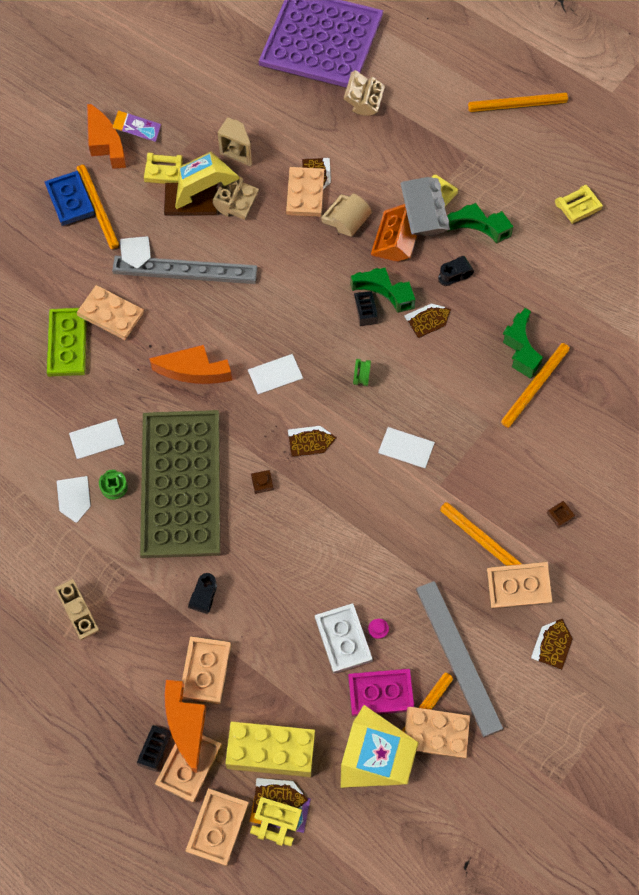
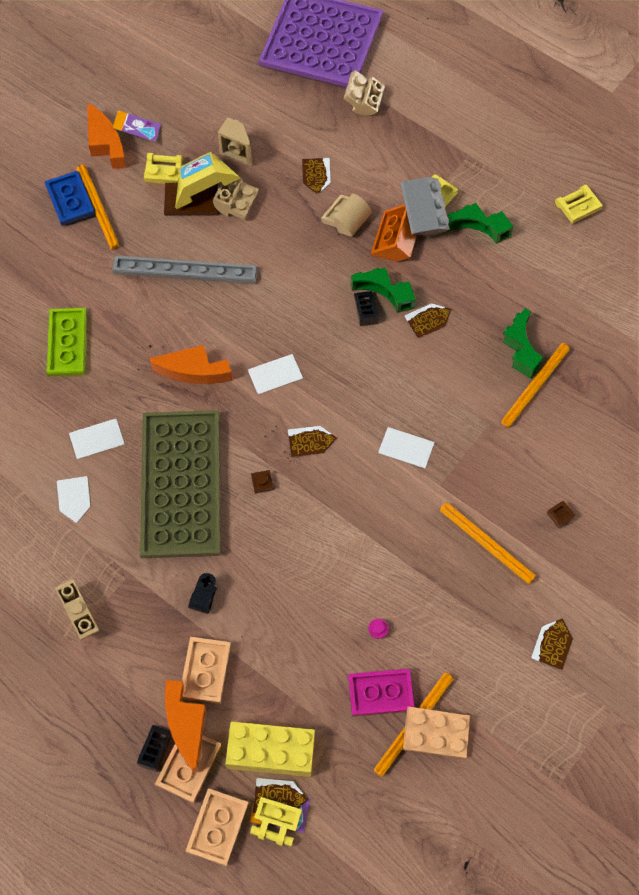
(110, 312): light nougat plate -> none
(113, 484): bright green wheel -> none
(135, 250): white sticker -> none
(305, 191): light nougat plate -> none
(343, 638): white plate -> none
(364, 371): bright green wheel -> none
(376, 753): light yellow wedge -> none
(455, 271): black piece -> none
(459, 659): light grey tile -> none
(517, 102): light orange axle -> none
(519, 585): light nougat plate -> none

